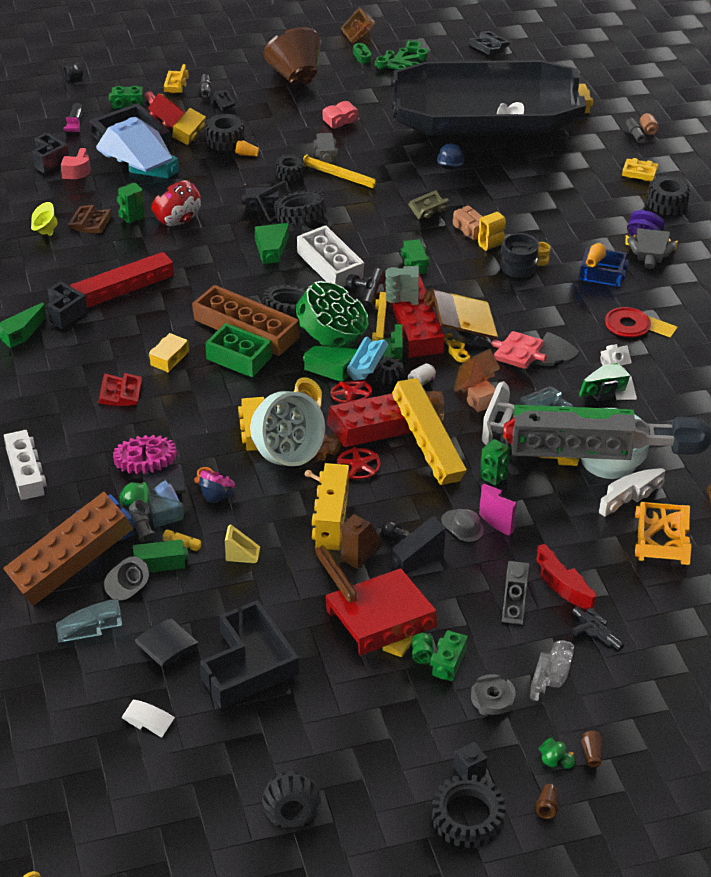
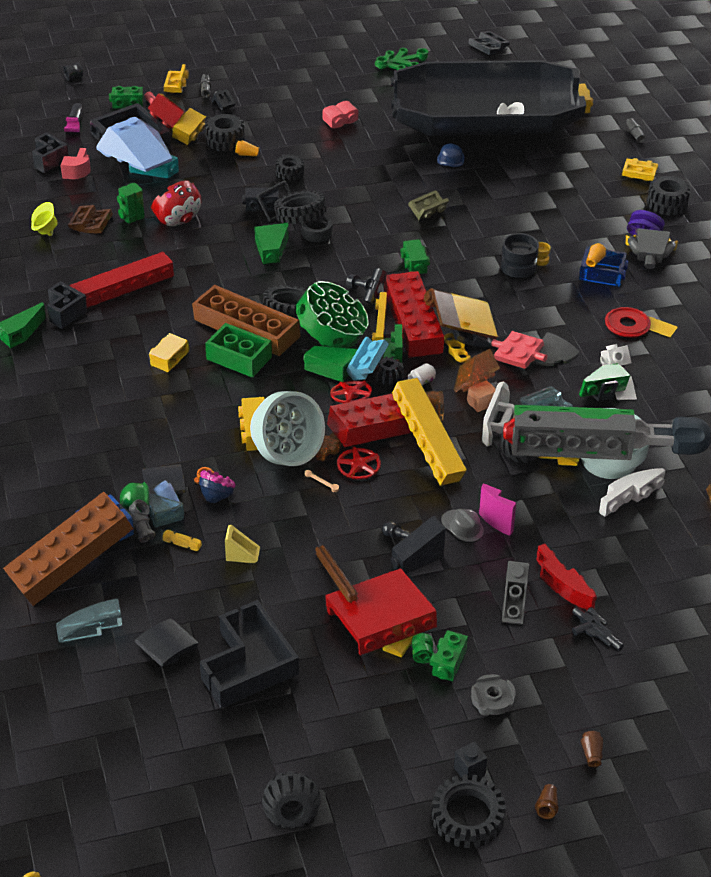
(24, 464): white brick -> none
(120, 391): red slope -> none
(126, 578): dark grey piece -> none
(149, 716): white slope -> none
(158, 452): dark pink gear -> none
(162, 555): green brick -> none
(295, 54): reddish brown cone -> none
(309, 388): yellow piece -> none
(325, 147): dark grey brick -> none
(329, 256): white brick -> none
(331, 506): yellow brick -> none
(338, 171): yellow axle -> none
(357, 25): clear orange slope -> none
(358, 541): reddish brown slope -> none
(362, 53): green beam -> none
(402, 284): sand green legs -> none
(413, 46): green tile -> none
(467, 221): nougat brick -> none
(491, 231): yellow brick -> none
(494, 462): green brick -> none
(552, 668): clear plate -> none
(553, 751): green animal -> none
(649, 124): nougat brick -> none
(676, 549): light orange fence -> none

